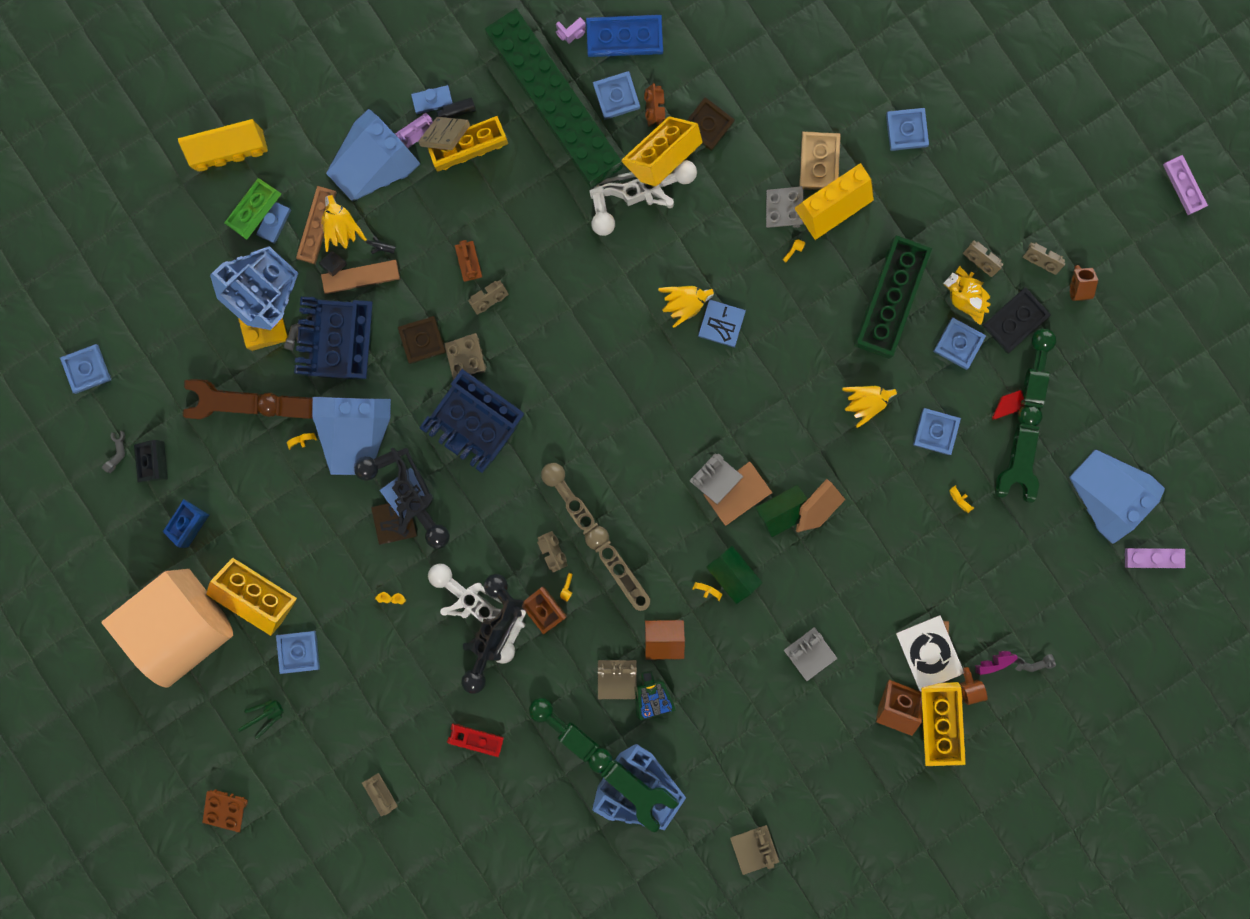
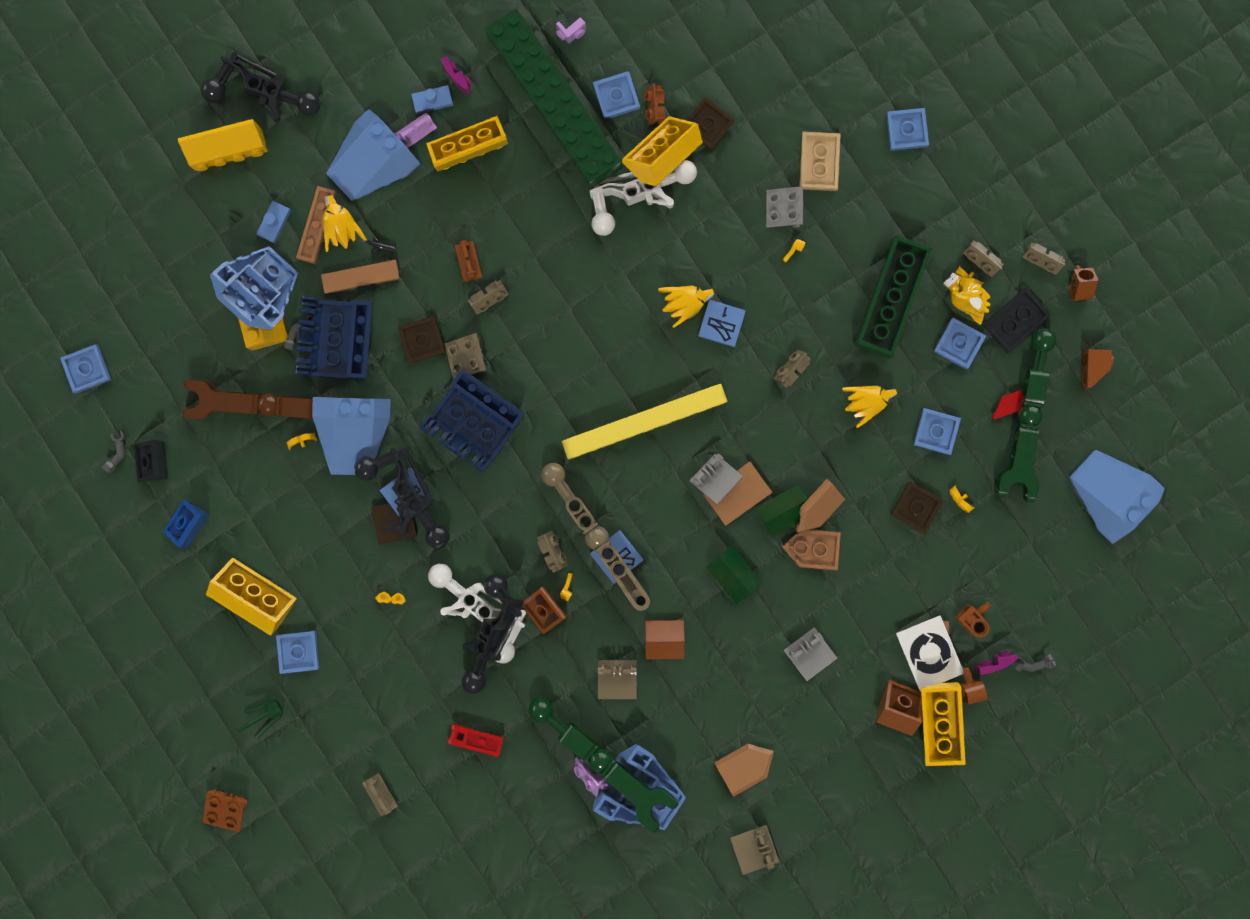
(169, 626): light nougat brick -> none
(214, 90): none -> black piece
(252, 208): bright green tile -> none
(332, 263): black tile -> none
(444, 133): dark tan tile -> none
(457, 78): none -> magenta slope
(457, 109): black cylinder -> none
(592, 781): none -> lavender hinge
(624, 35): blue tile -> none
(625, 550): none -> medium blue tile
(644, 421): none -> light yellow beam
(652, 697): torso -> none
(708, 589): yellow piece -> none
(744, 767): none -> medium nougat tile
(797, 361): none -> dark tan hinge
(815, 549): none -> medium nougat tile
(836, 201): yellow slope -> none
(916, 507): none -> dark brown tile
(970, 616): none -> dark orange piece
(1094, 366): none -> dark orange slope
(1154, 558): lavender plate -> none
(1185, 185): lavender plate -> none

